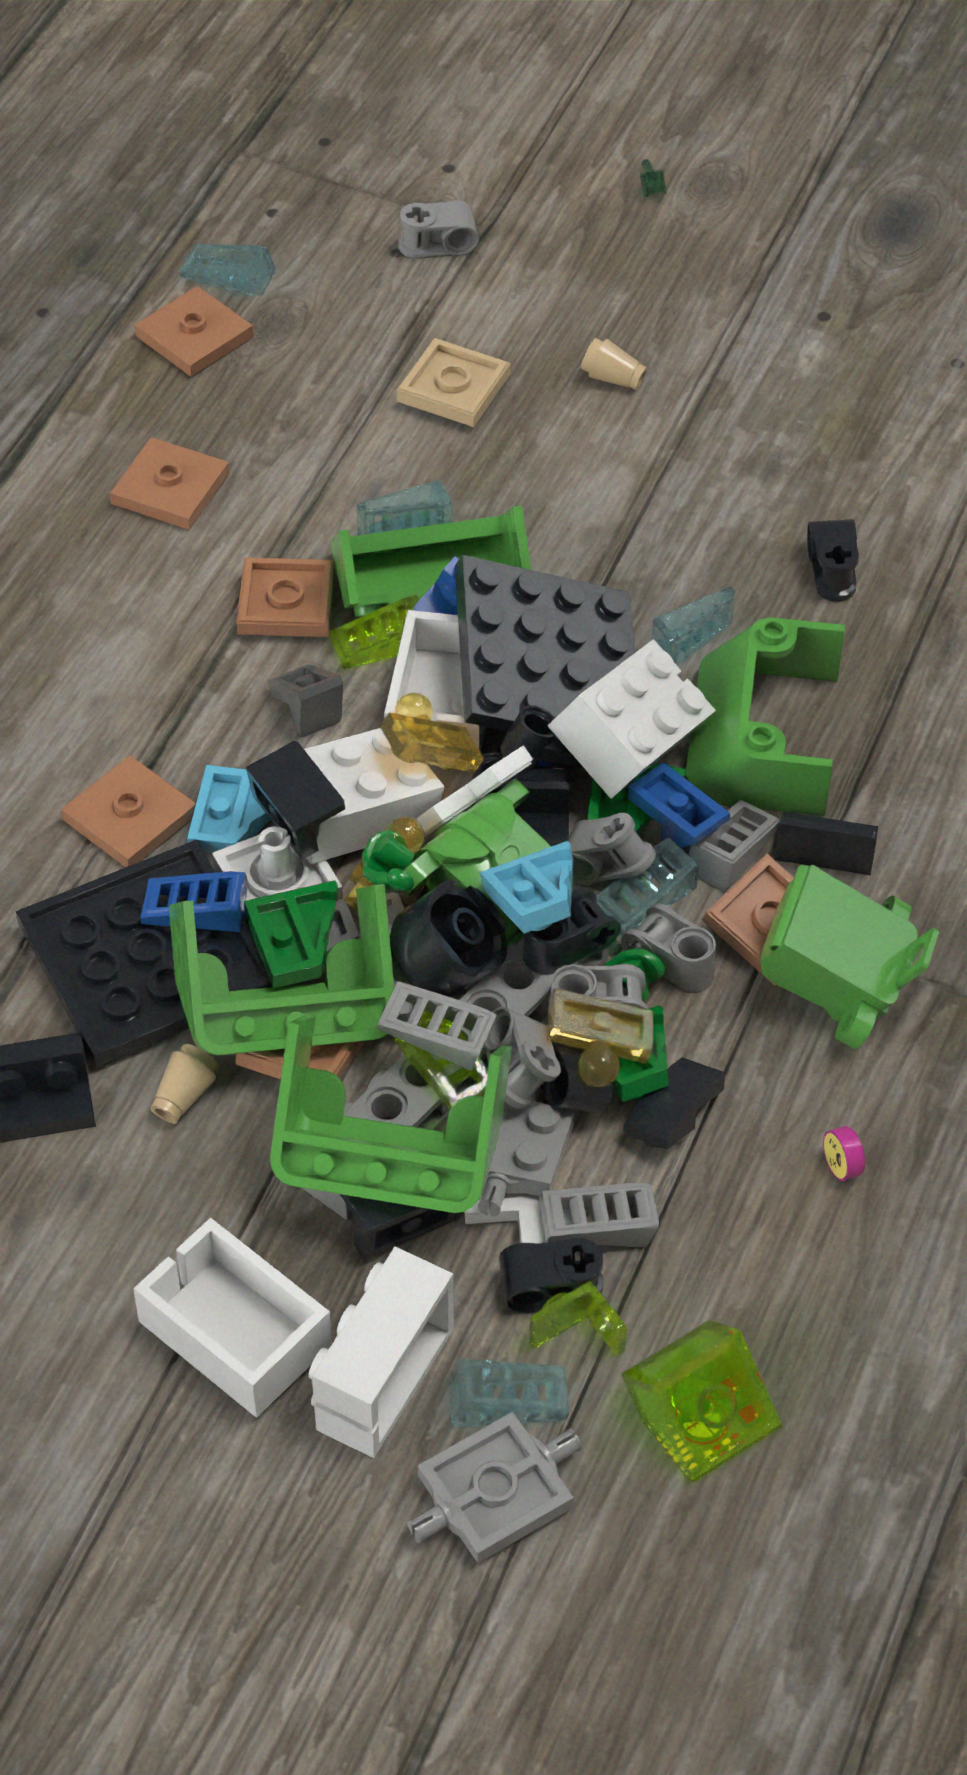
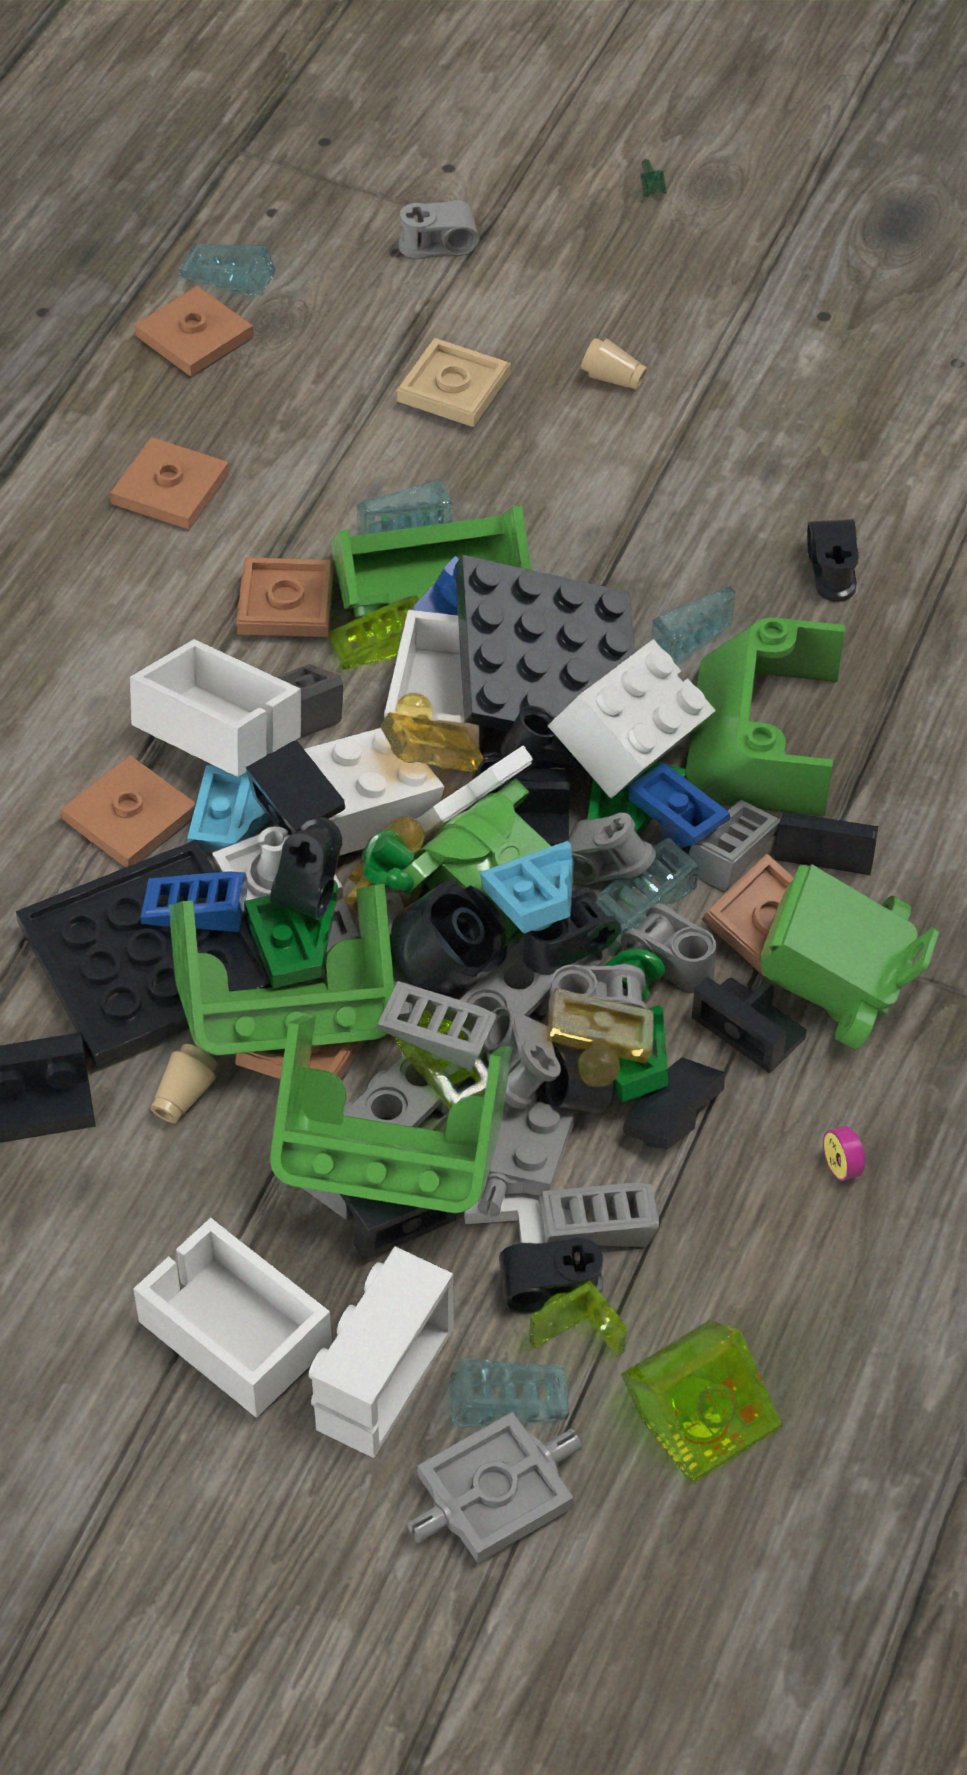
(215, 707): none -> white piece
(308, 868): none -> black piece
(747, 1020): none -> black panel

